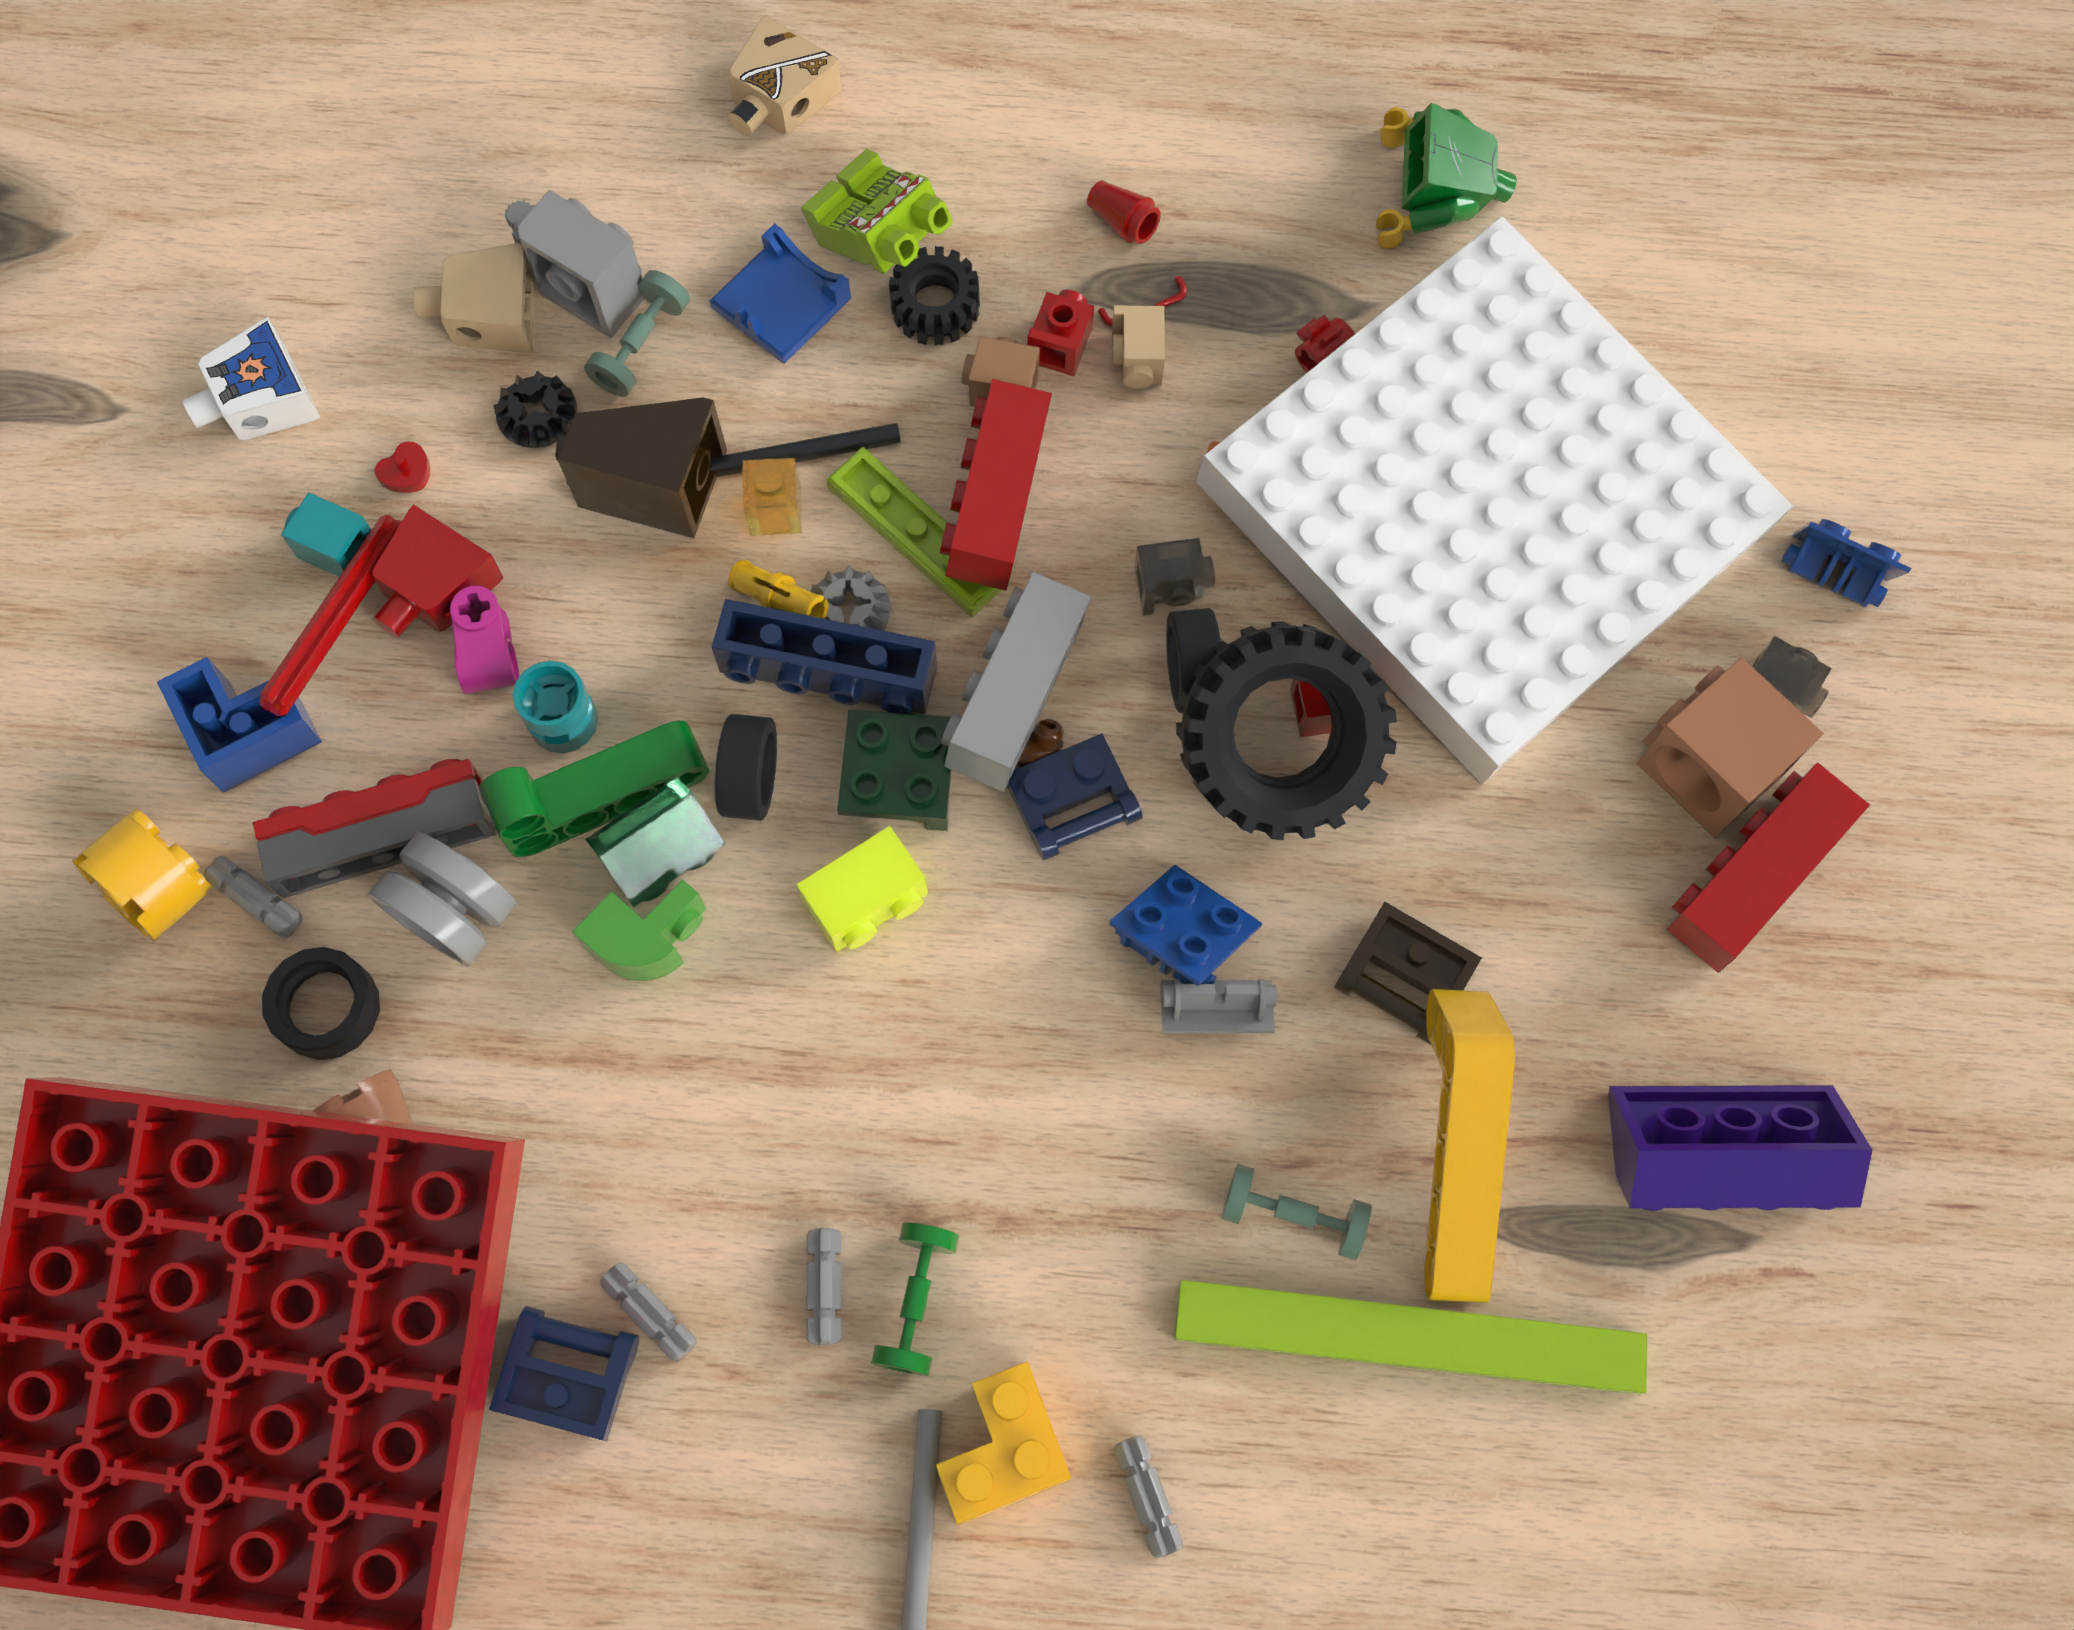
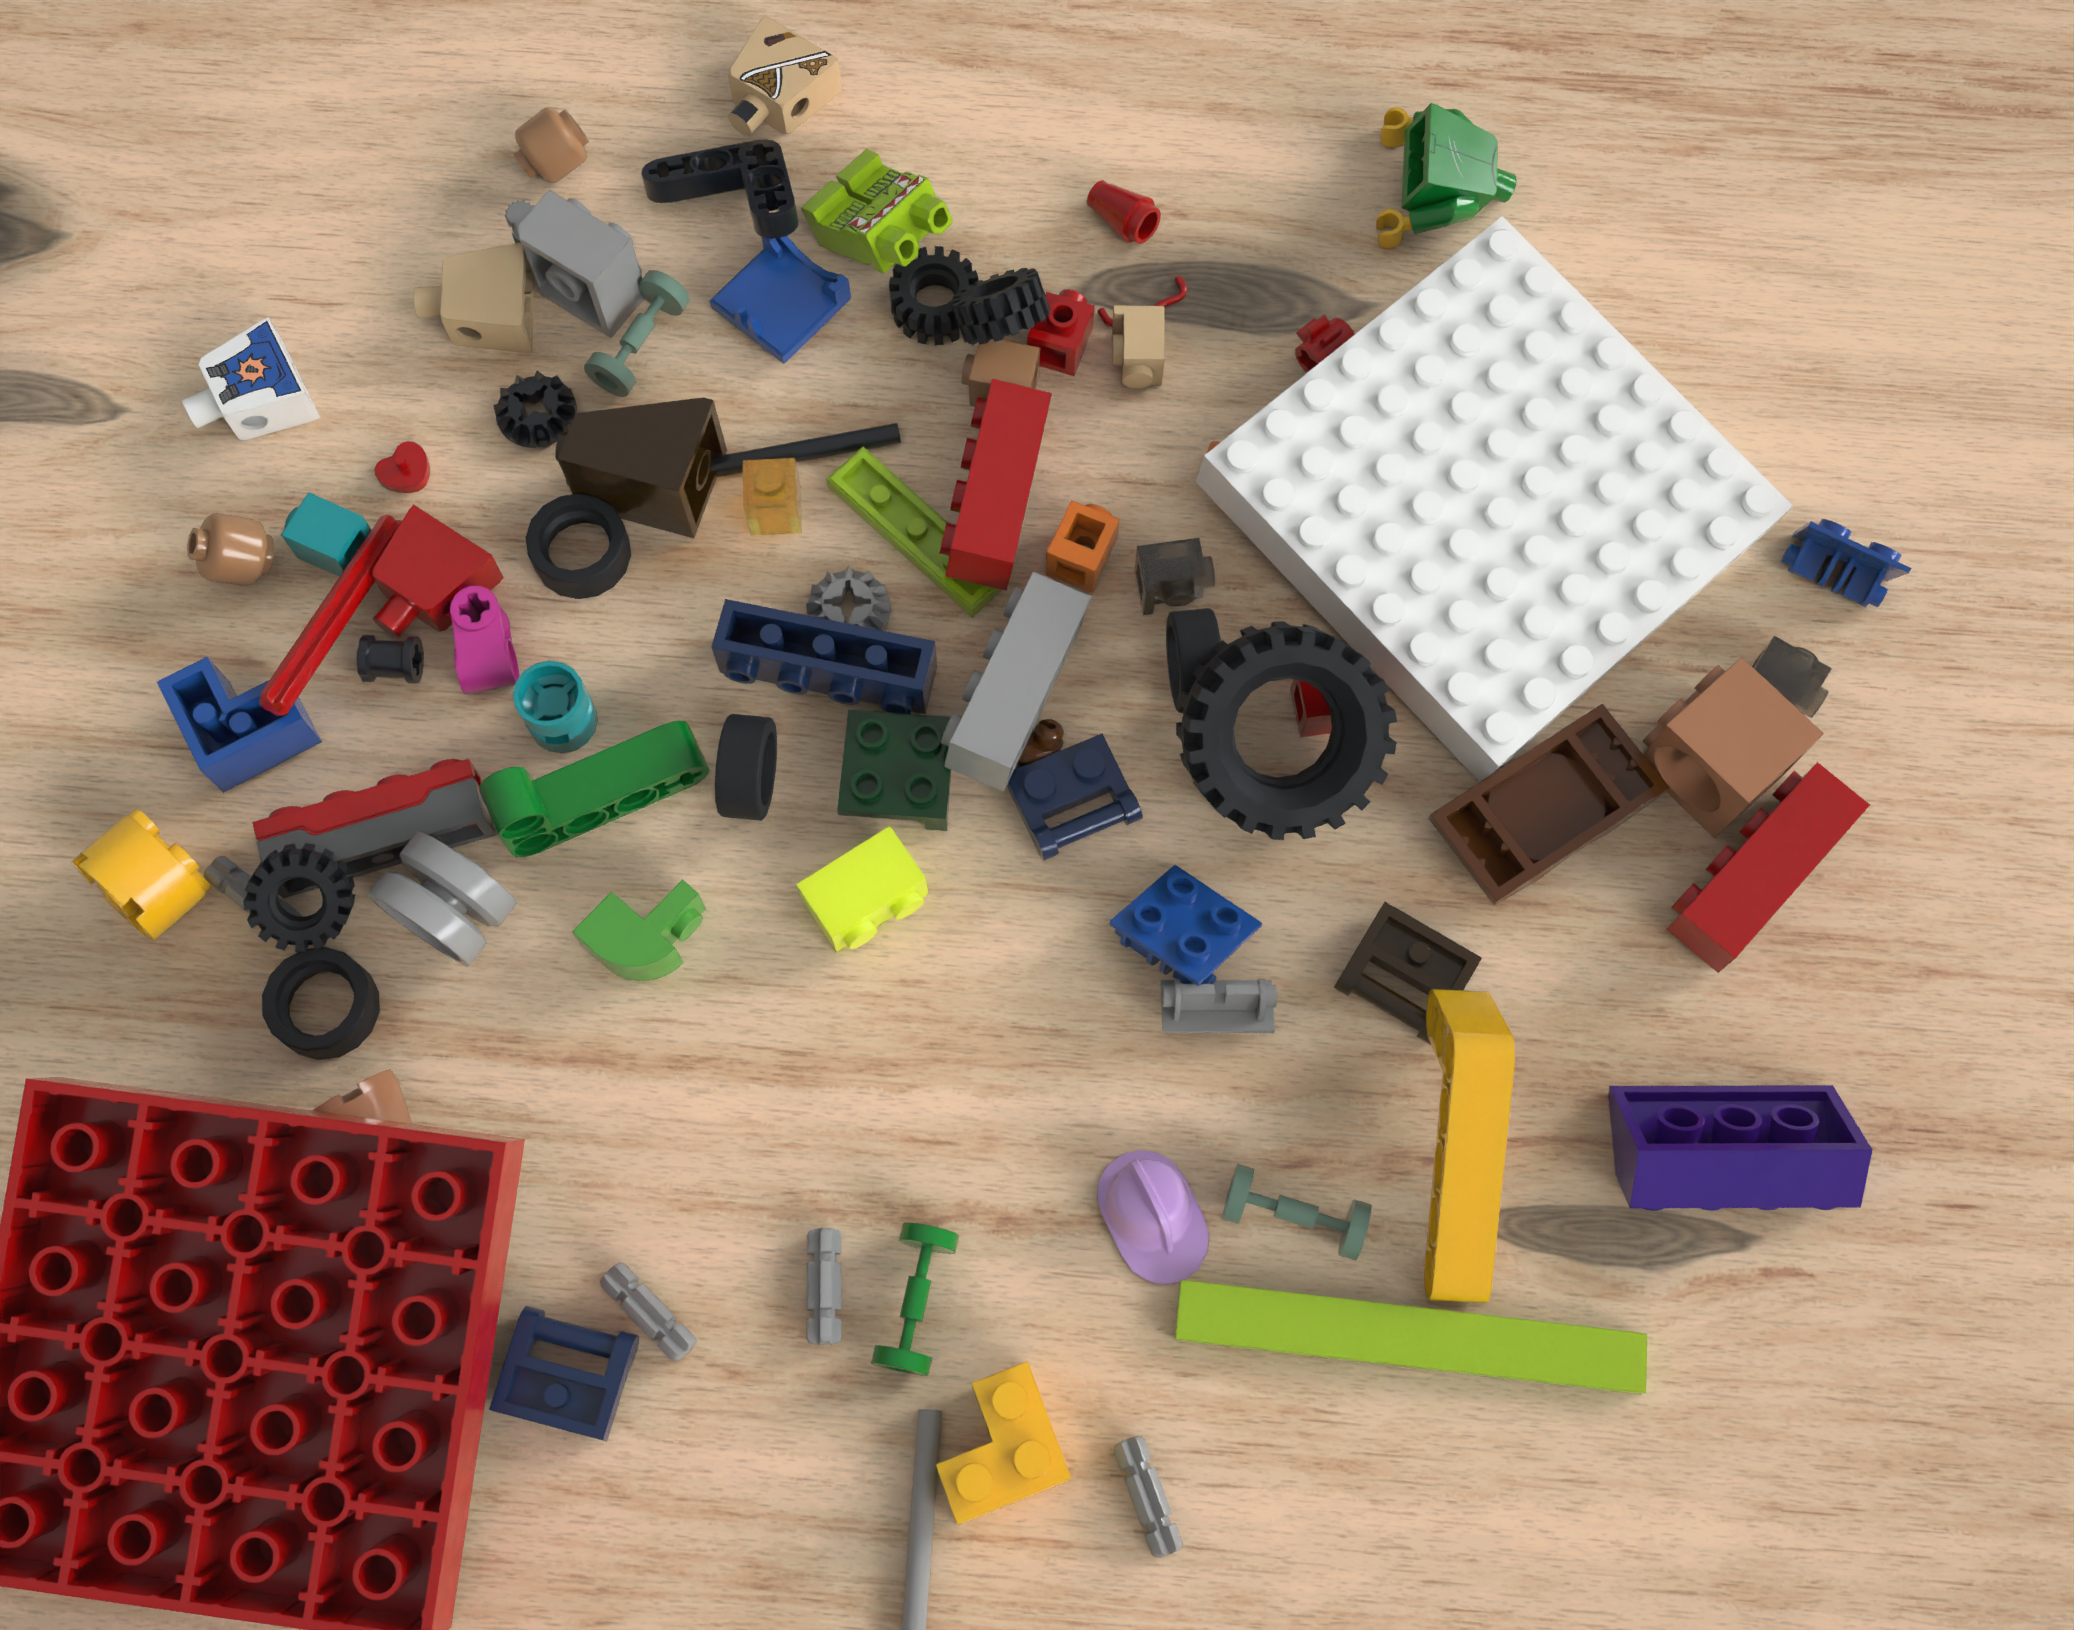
(231, 549): none -> medium nougat head
(291, 929): none -> black tyre
(390, 659): none -> black bush
(550, 145): none -> medium nougat head
(560, 515): none -> black tyre
(656, 842): clear green brick -> none
(729, 170): none -> black beam
(775, 590): yellow pin -> none
(1000, 306): none -> black tyre
(1076, 563): none -> orange brick
(1153, 1217): none -> lavender piece
(1548, 804): none -> reddish brown slope

